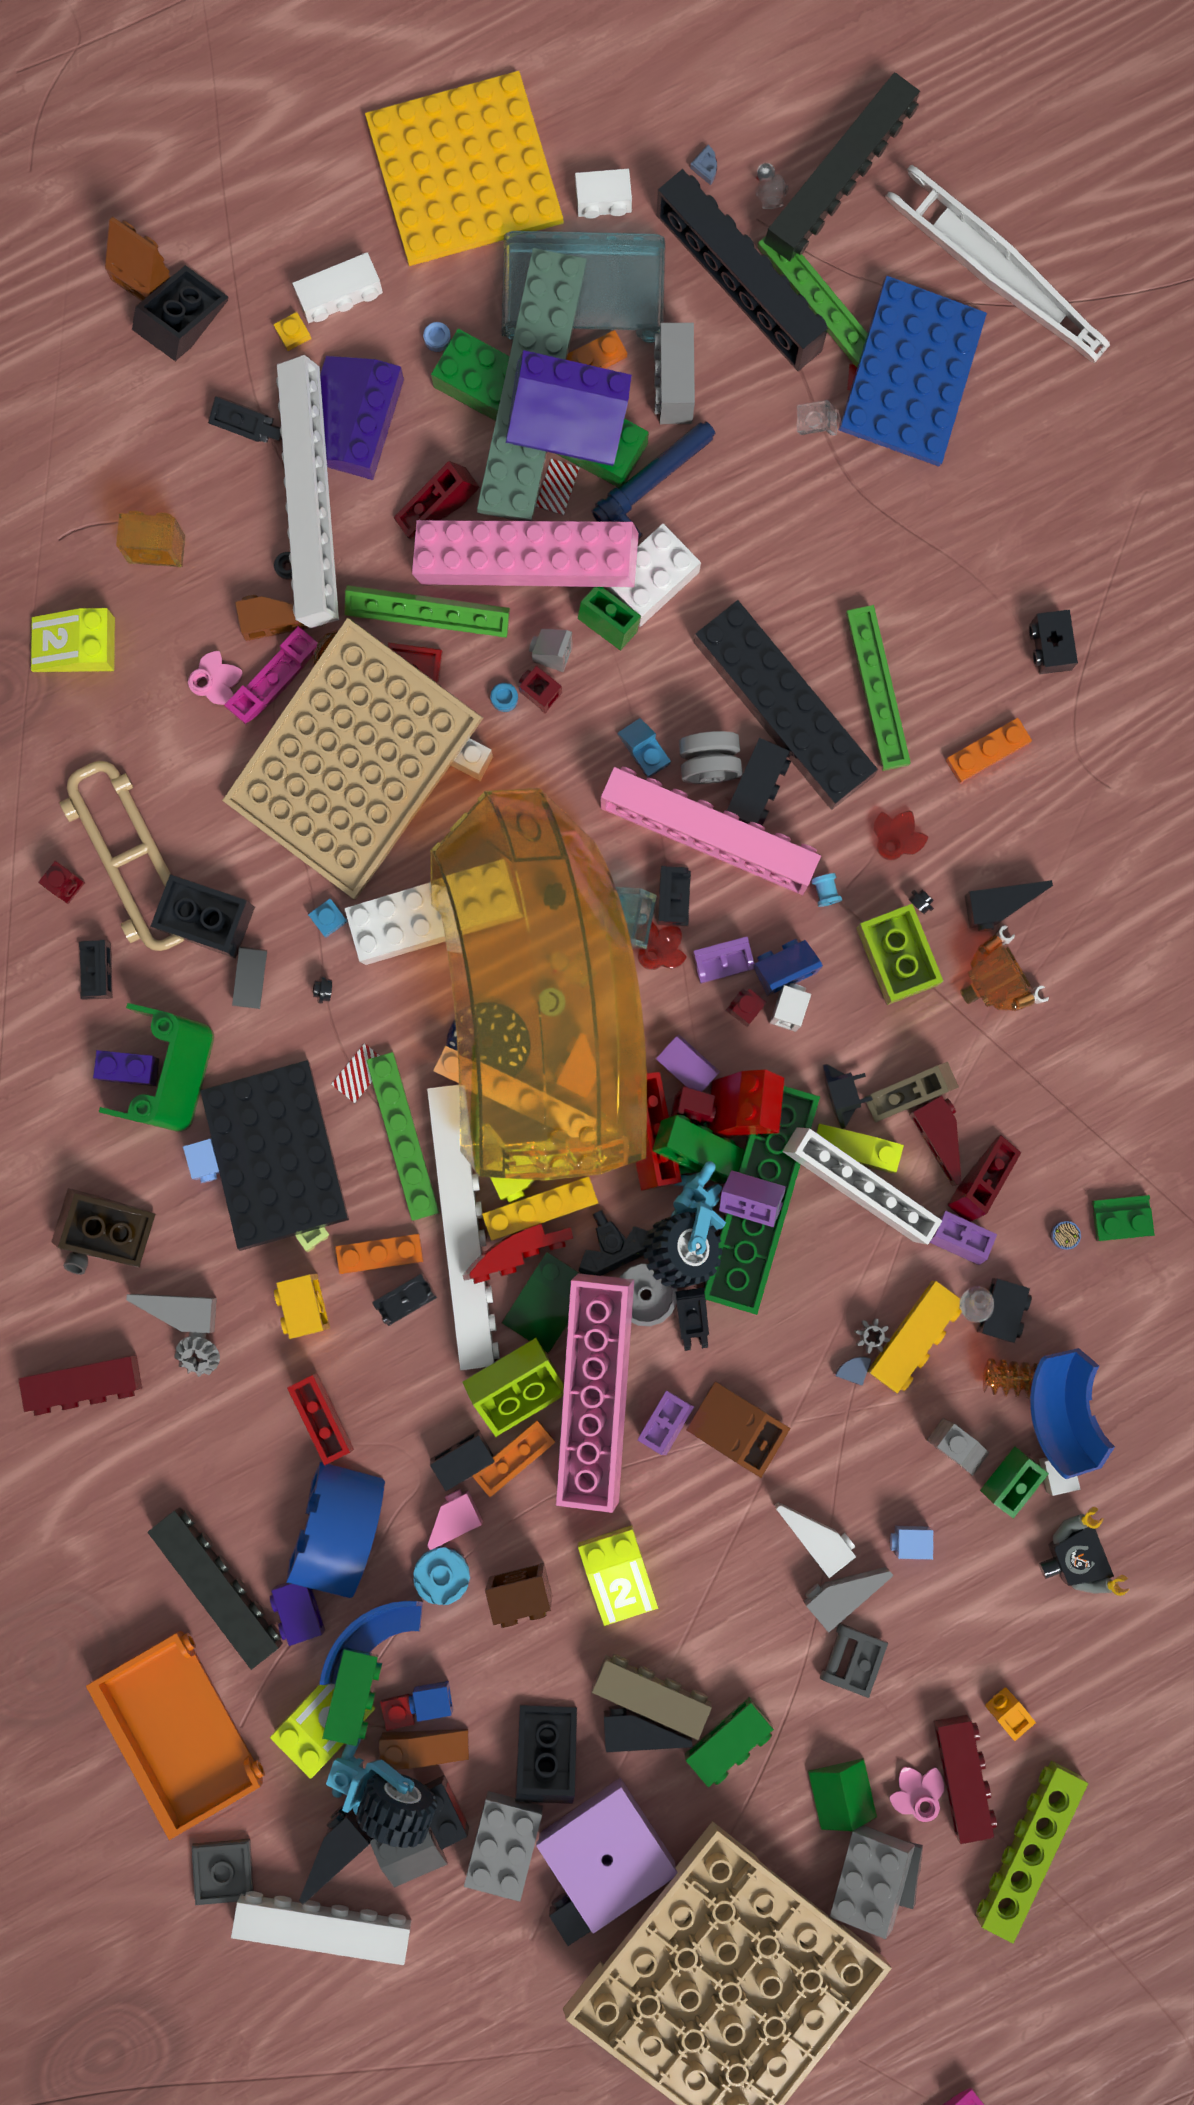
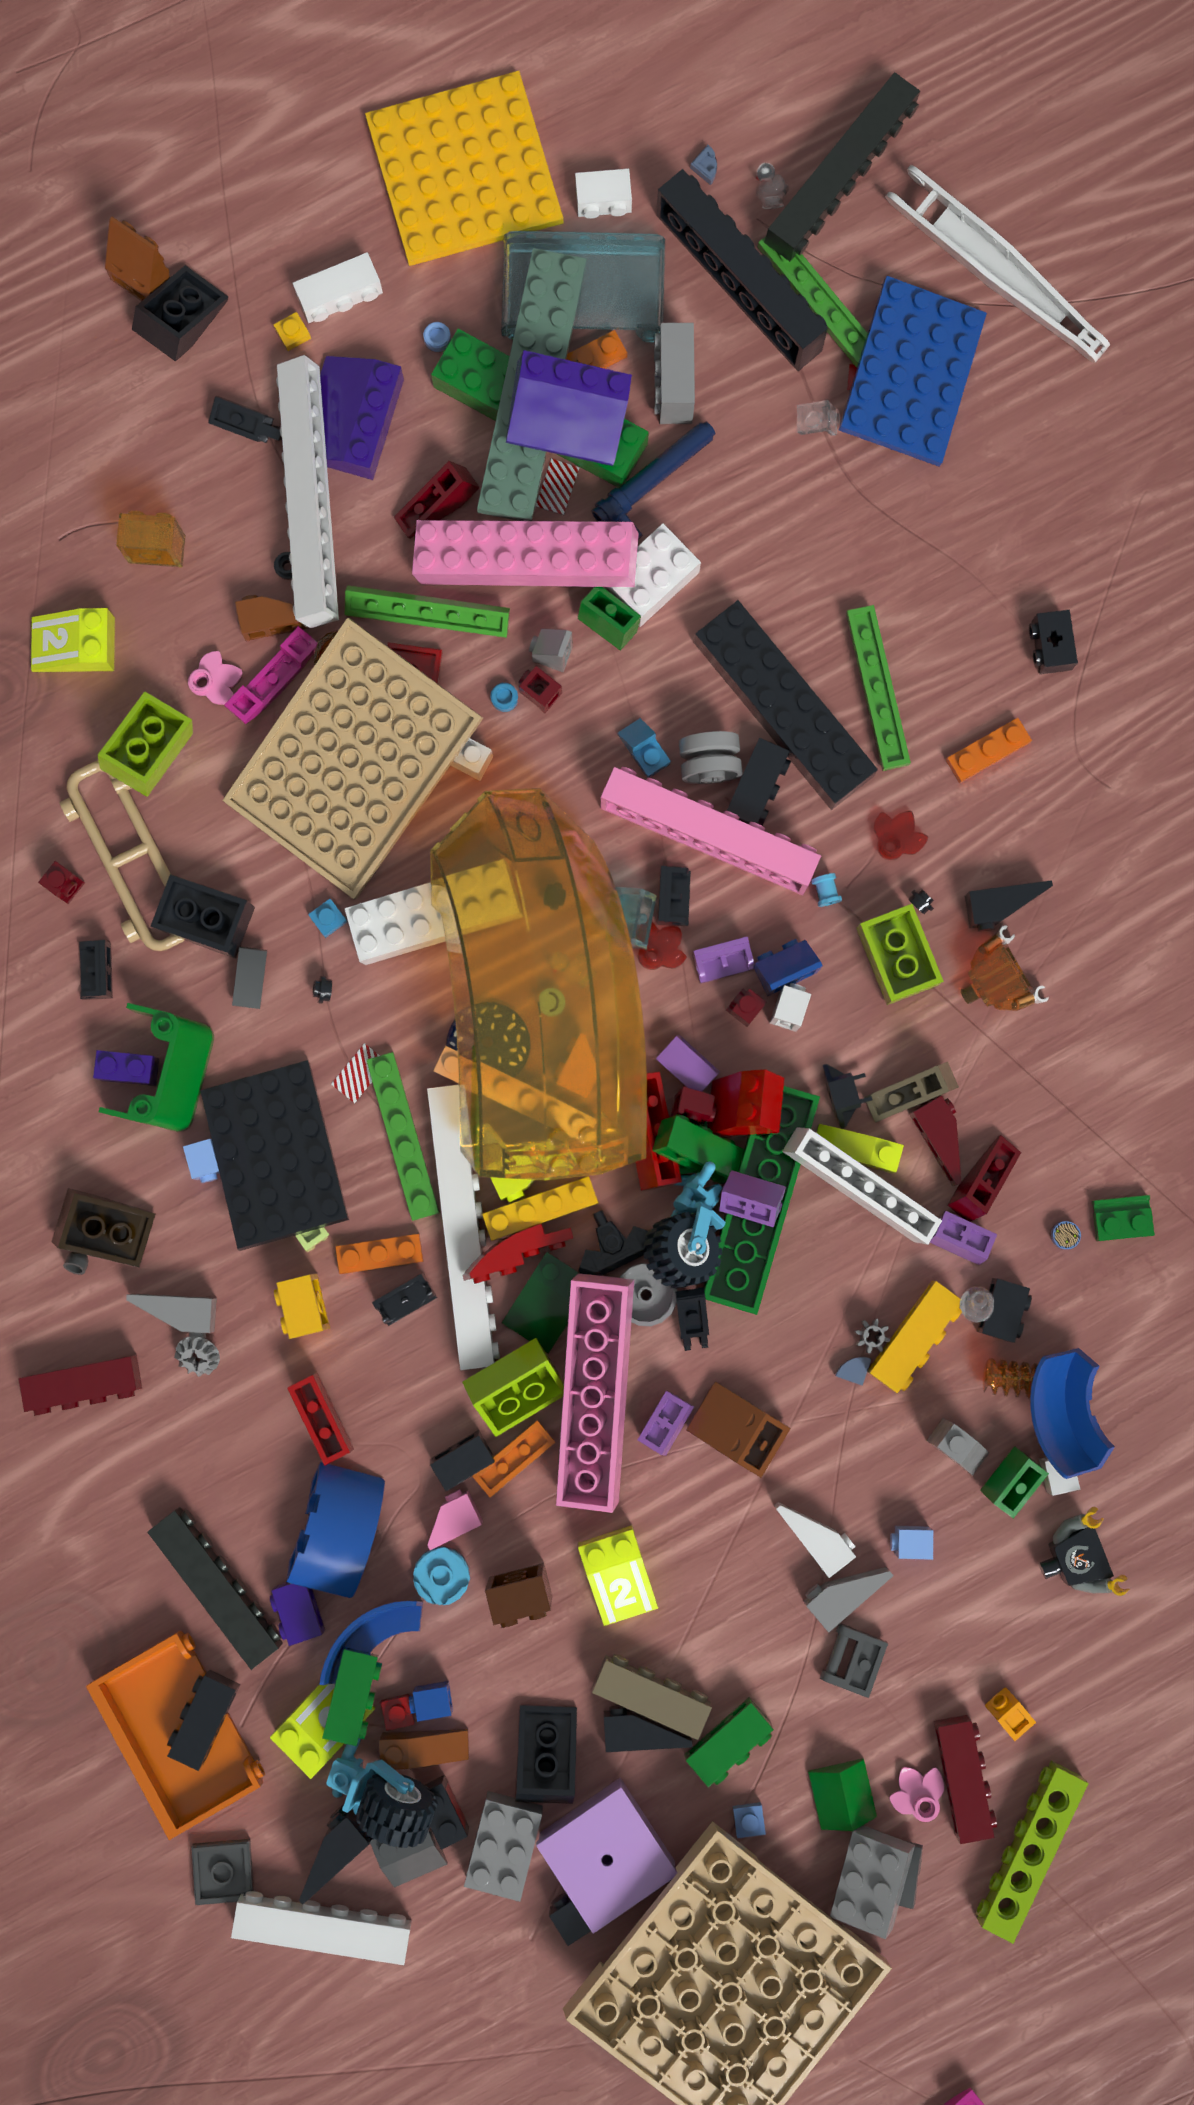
(145, 744): none -> lime brick
(202, 1719): none -> black brick
(749, 1820): none -> medium blue plate

